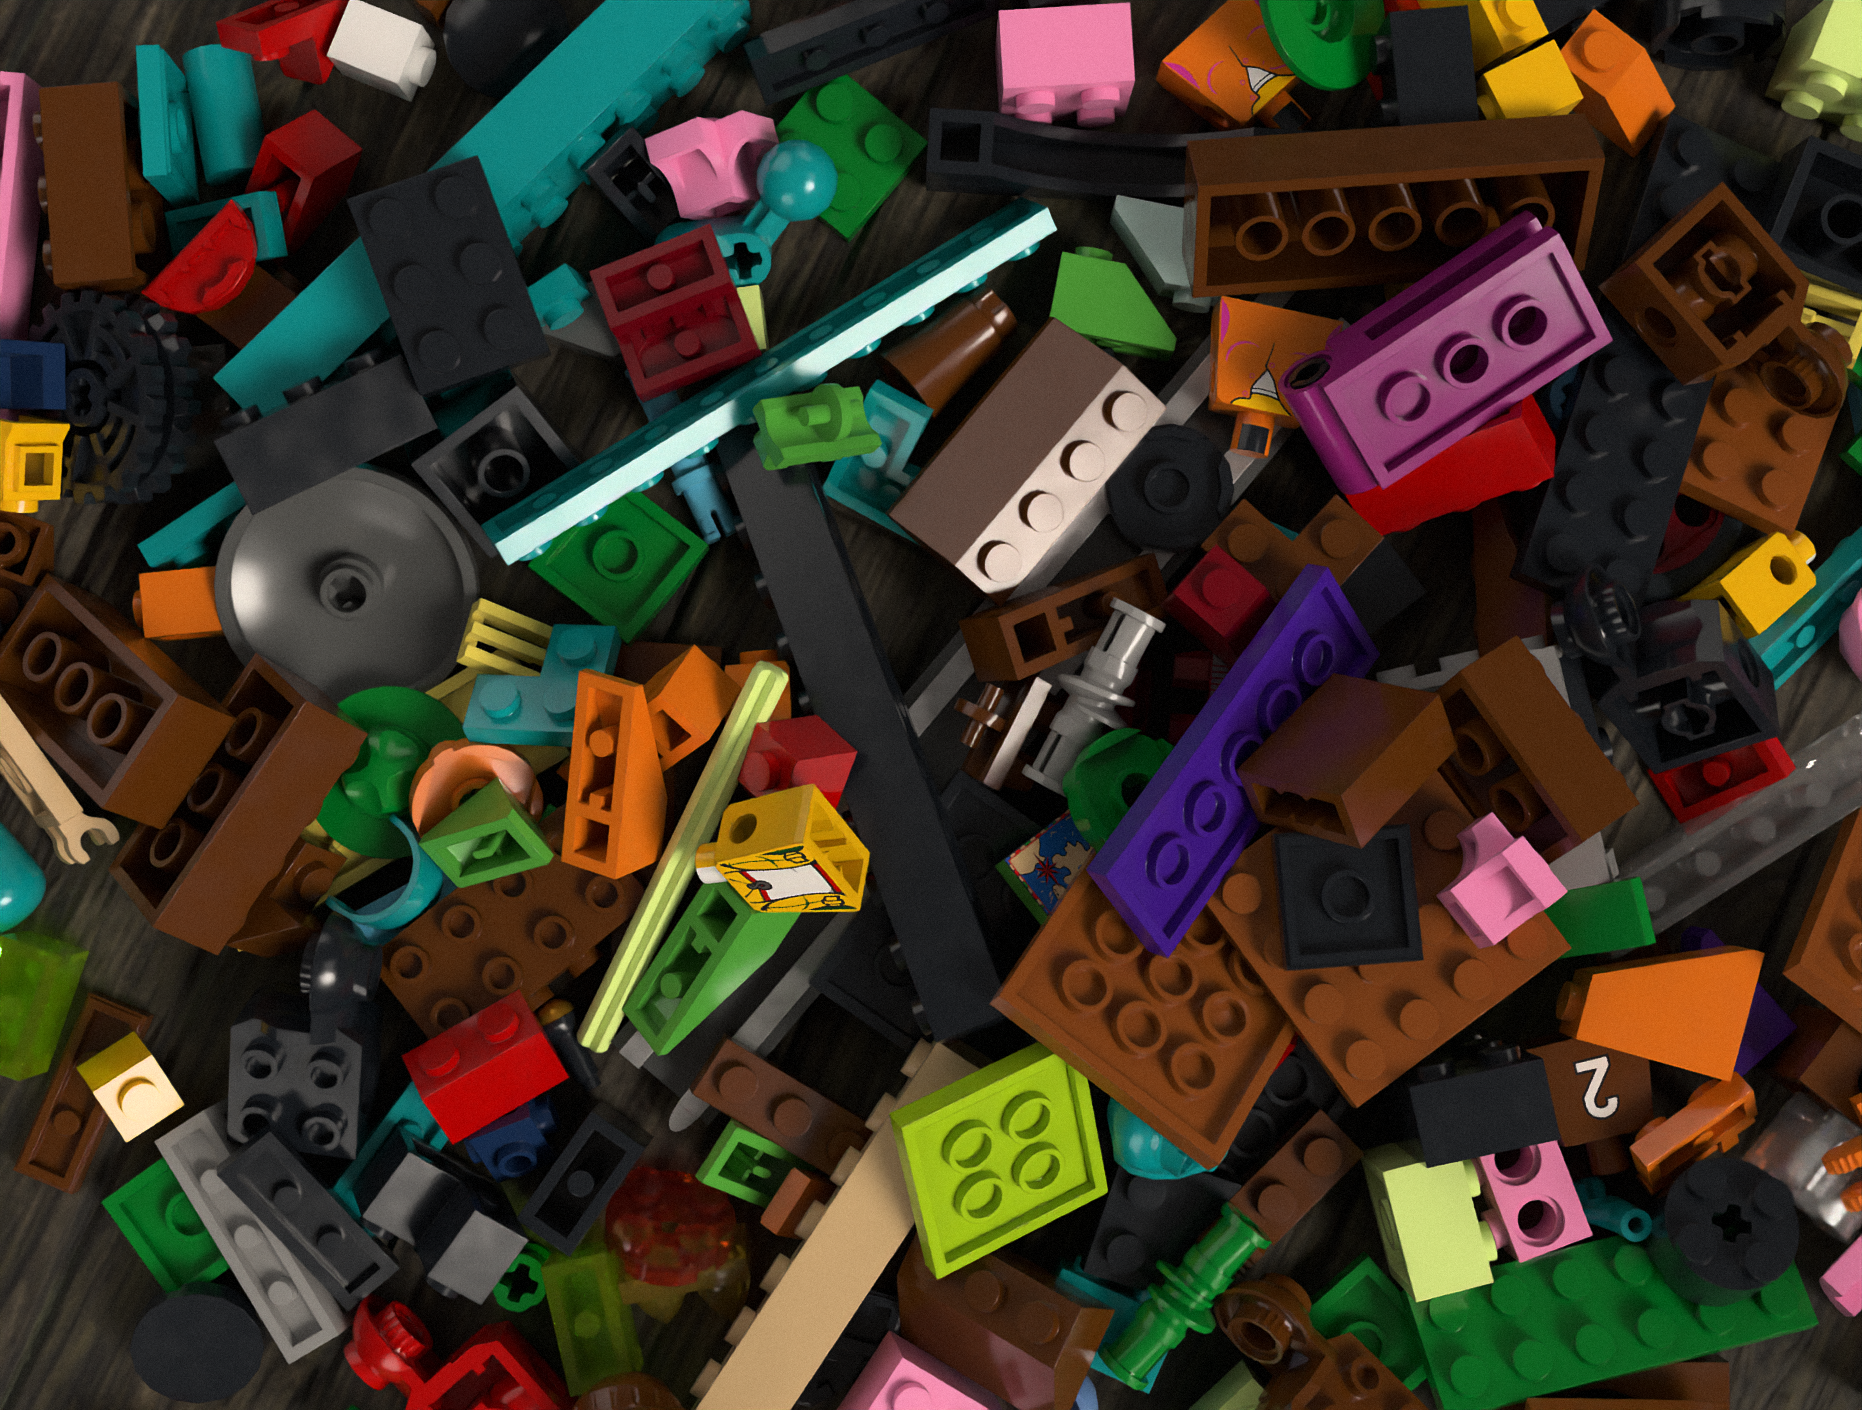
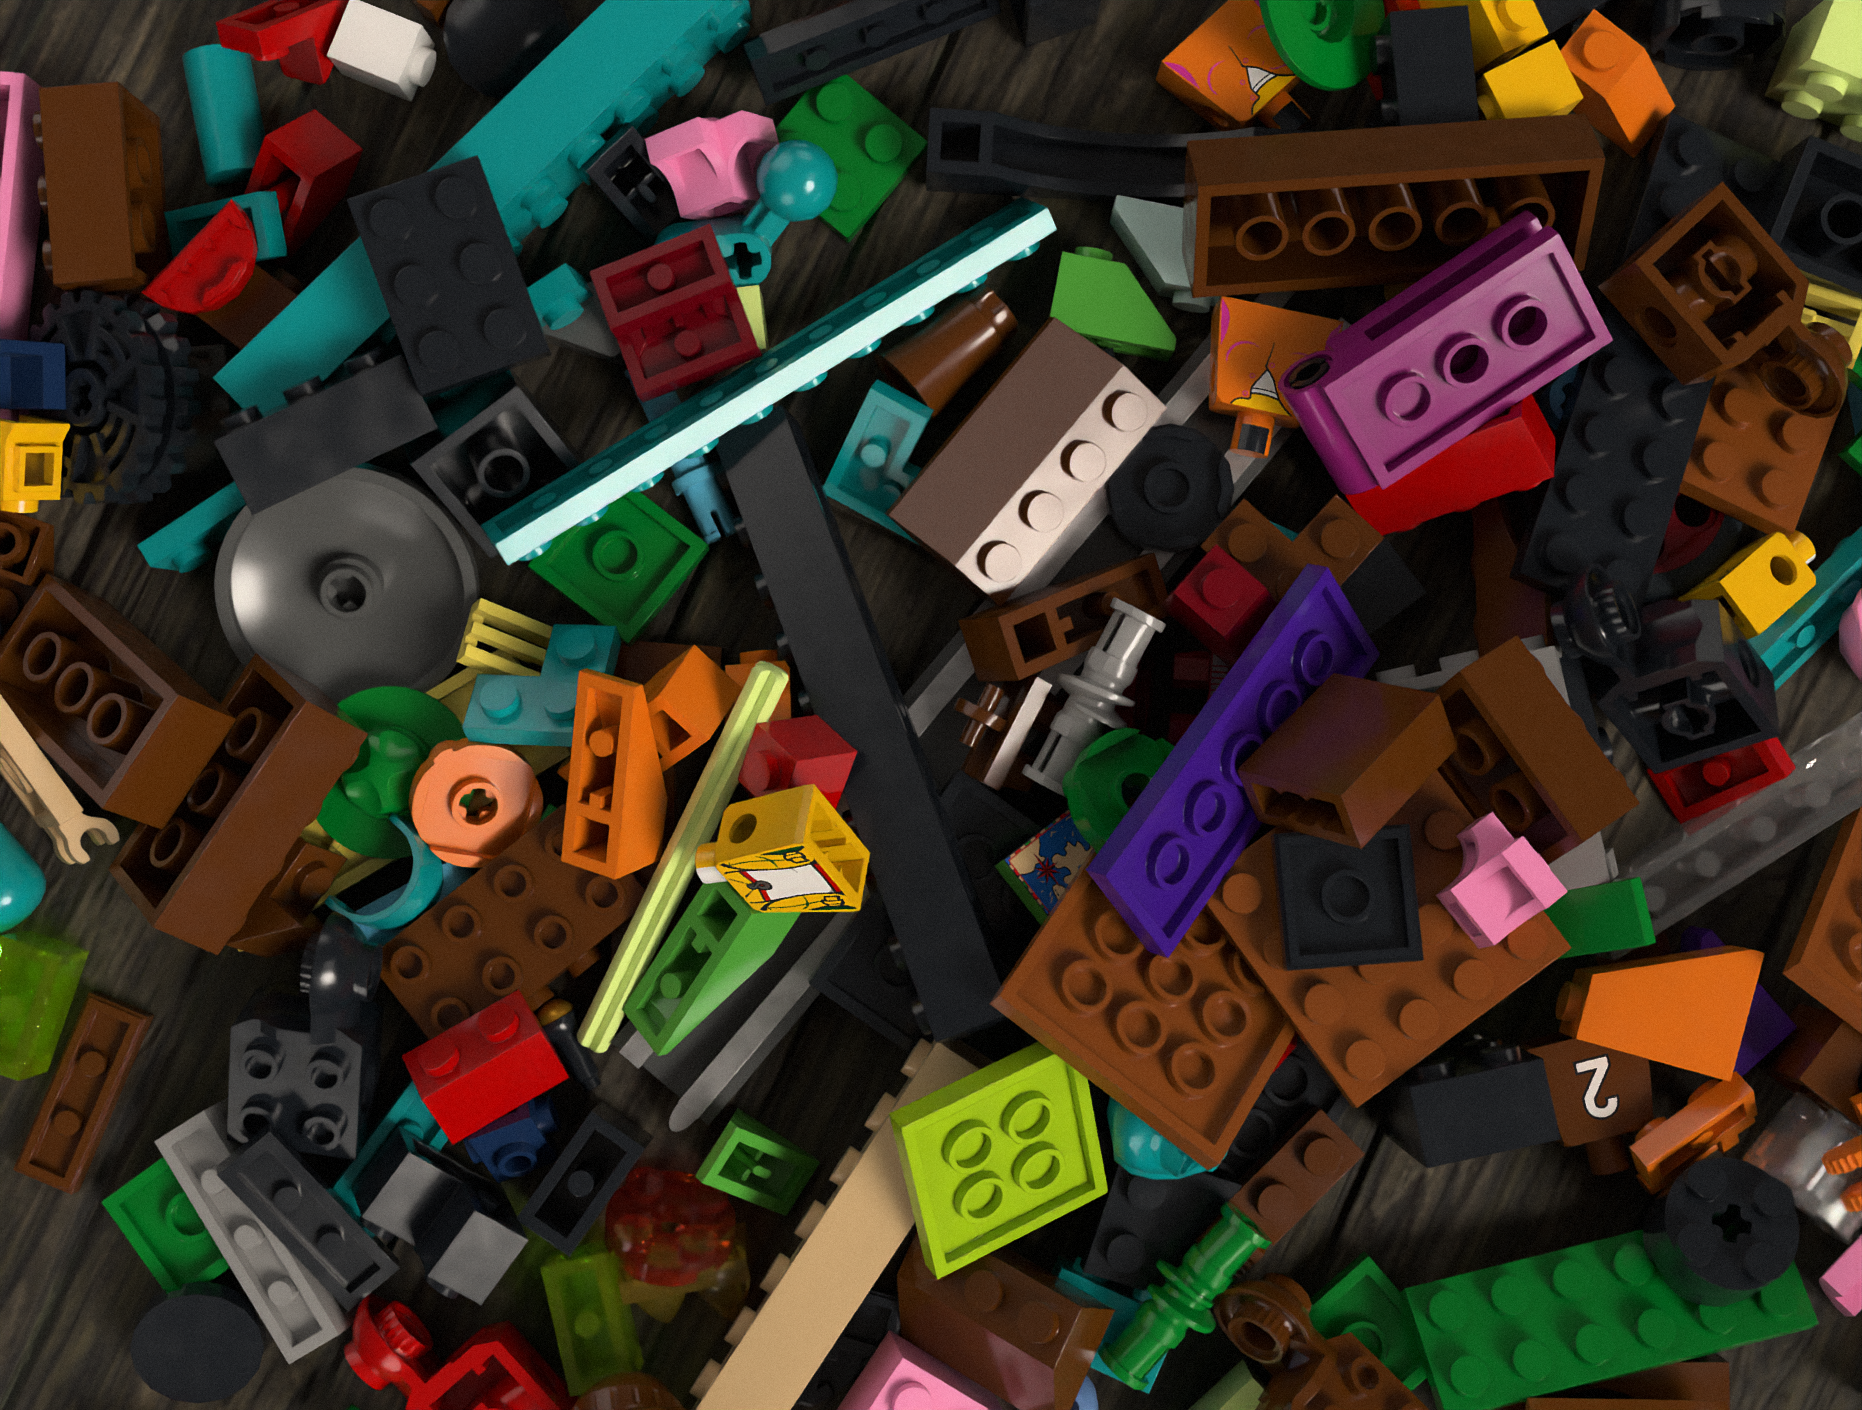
(130, 1086): brick -> none
(166, 127): teal plate -> none
(177, 604): orange brick -> none
(487, 838): bright green slope -> none
(509, 1293): green bush -> none
(779, 1105): reddish brown plate -> none
(794, 1199): orange tile -> none
(813, 427): bright green hips -> none
(1065, 63): bright pink brick -> none
(1429, 1222): yellowish green brick -> none
(1535, 1176): bright pink brick -> none
(1611, 1211): teal arm -> none

